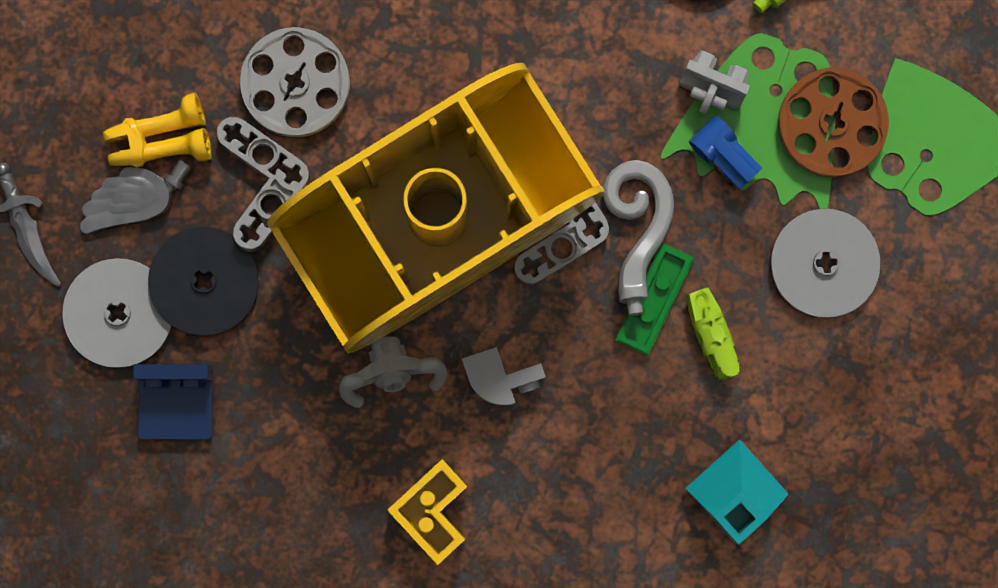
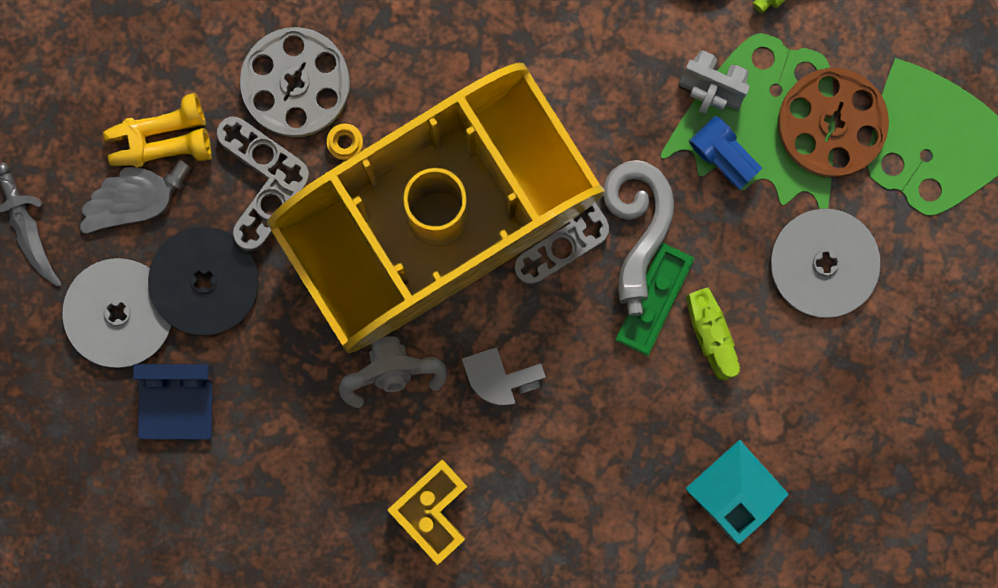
(340, 131): none -> yellow plate

